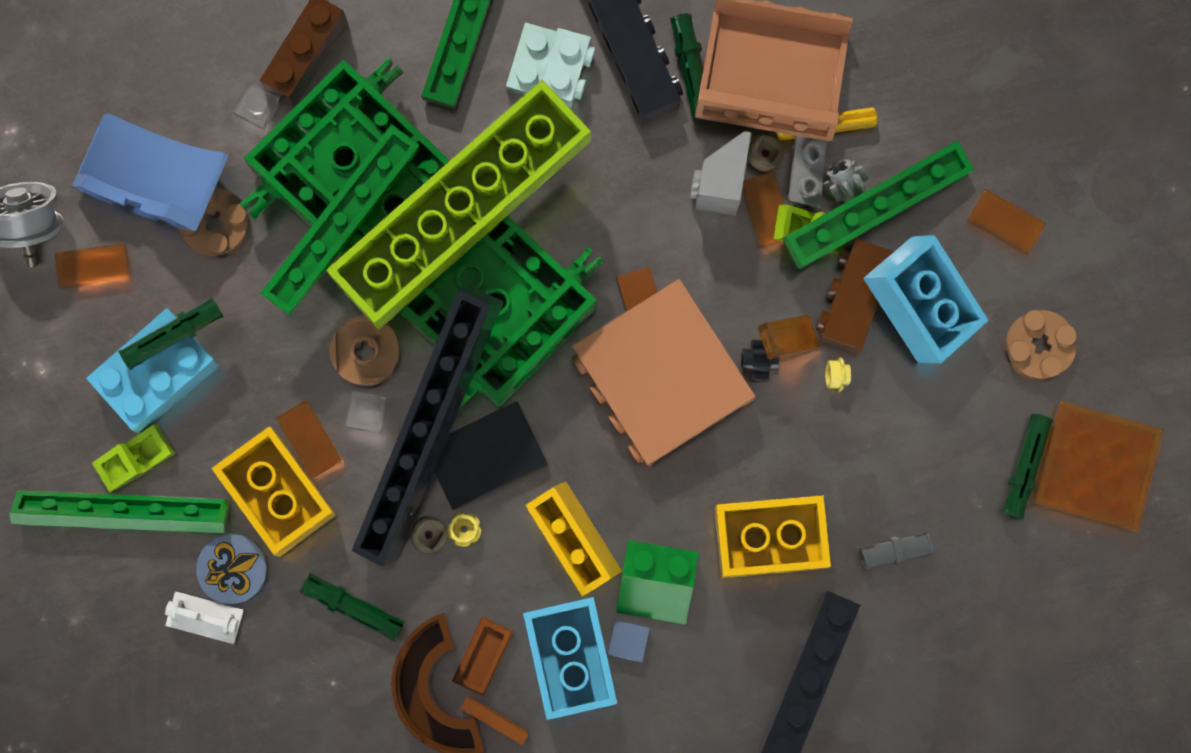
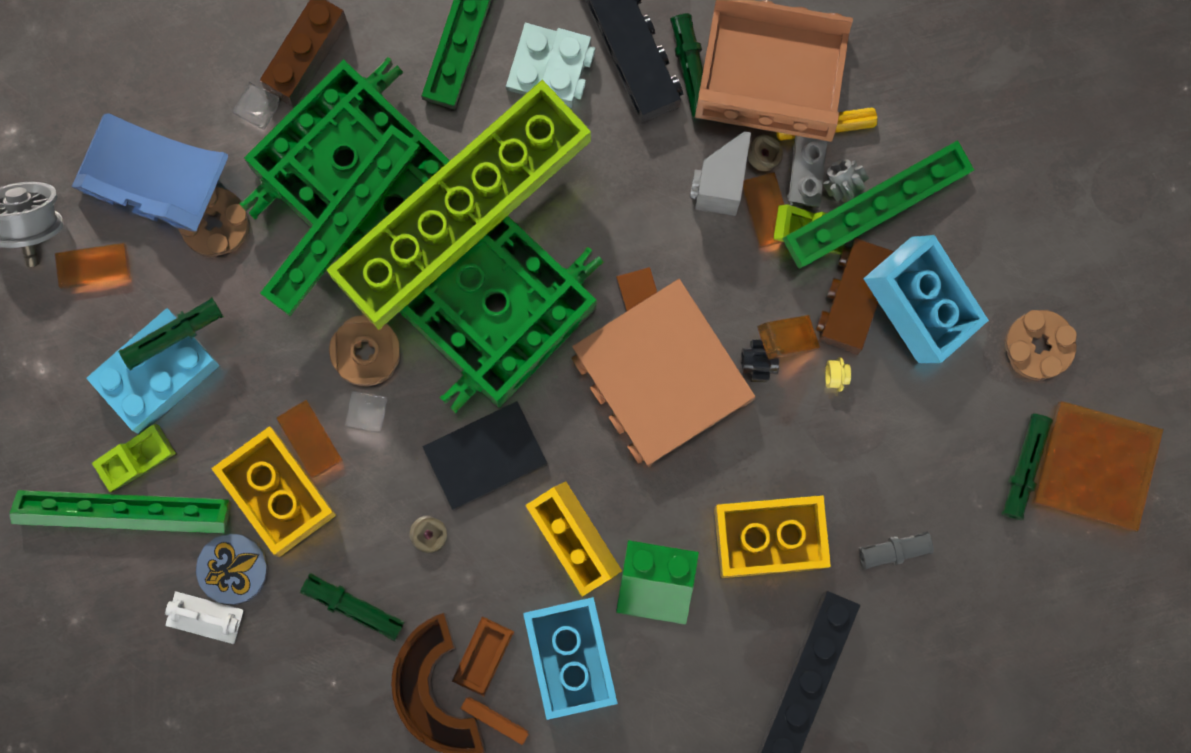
(427, 425): black brick -> none
(454, 529): light yellow plate -> none
(628, 641): sand blue tile -> none
(1006, 221): clear orange tile -> none

